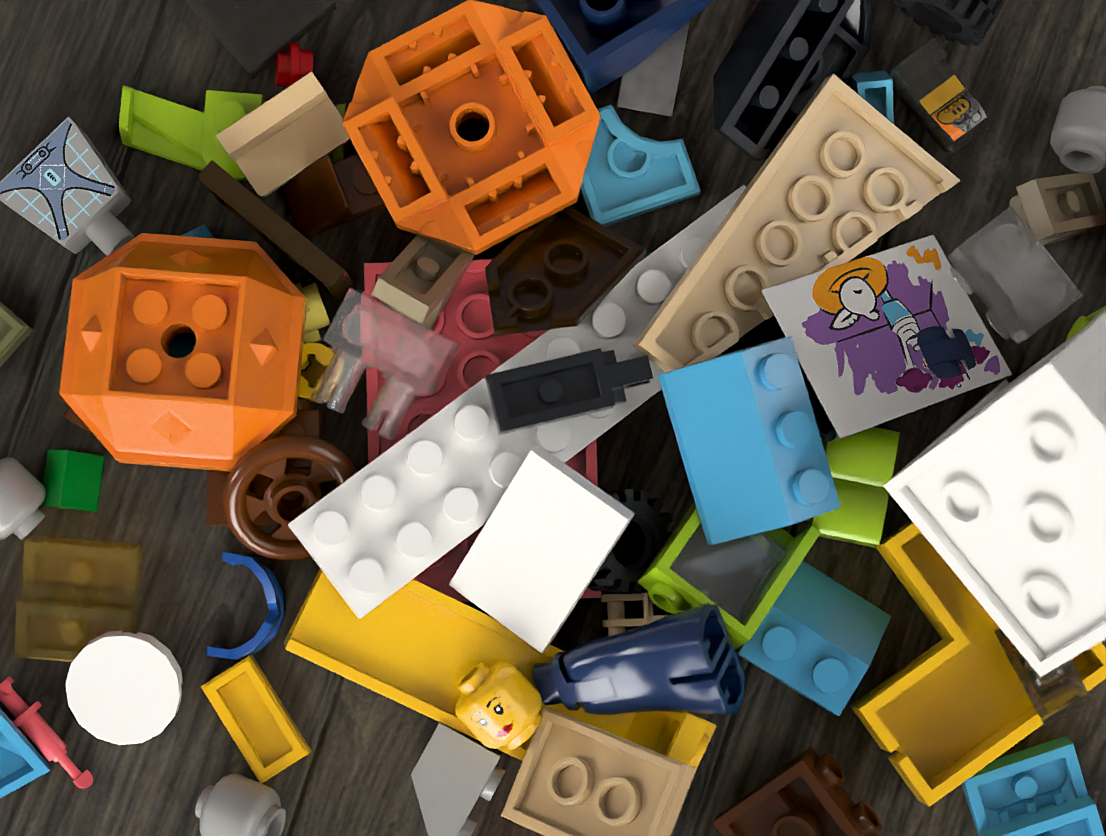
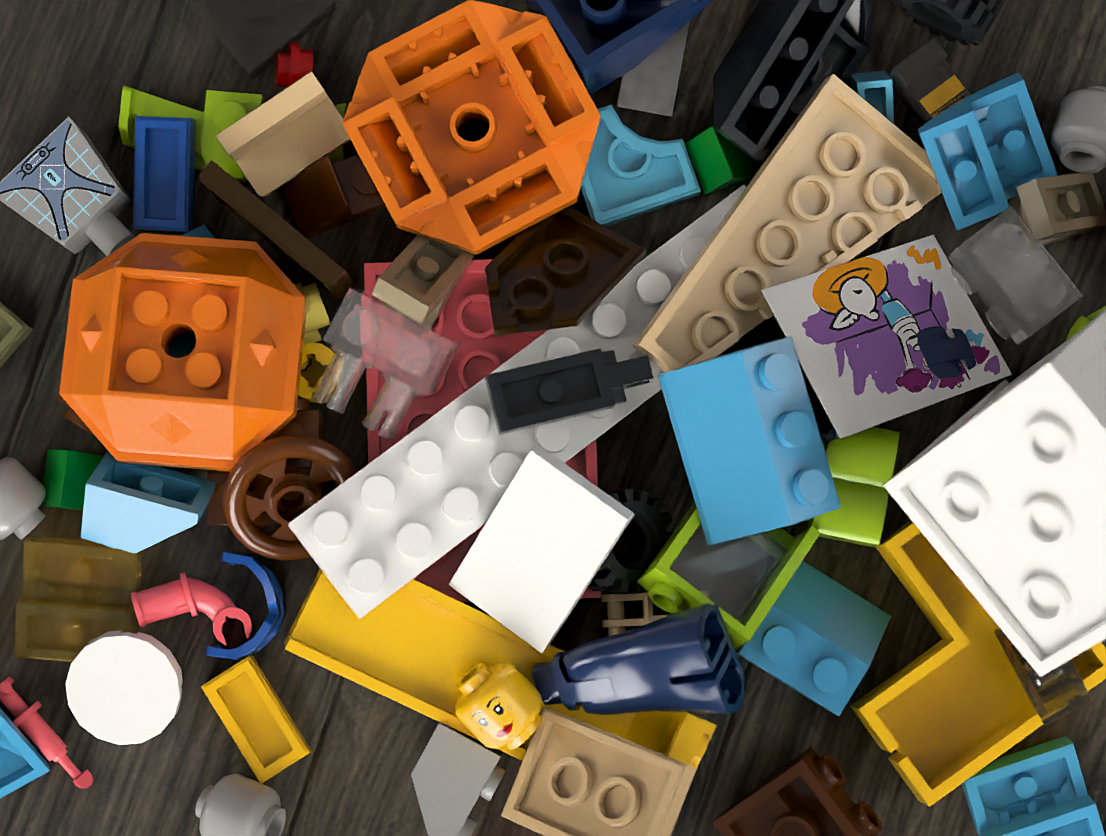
(140, 504): none -> slope
(164, 173): none -> blue tile
(188, 596): none -> coral piece
(718, 162): none -> green slope
(986, 150): none -> dark azure slope

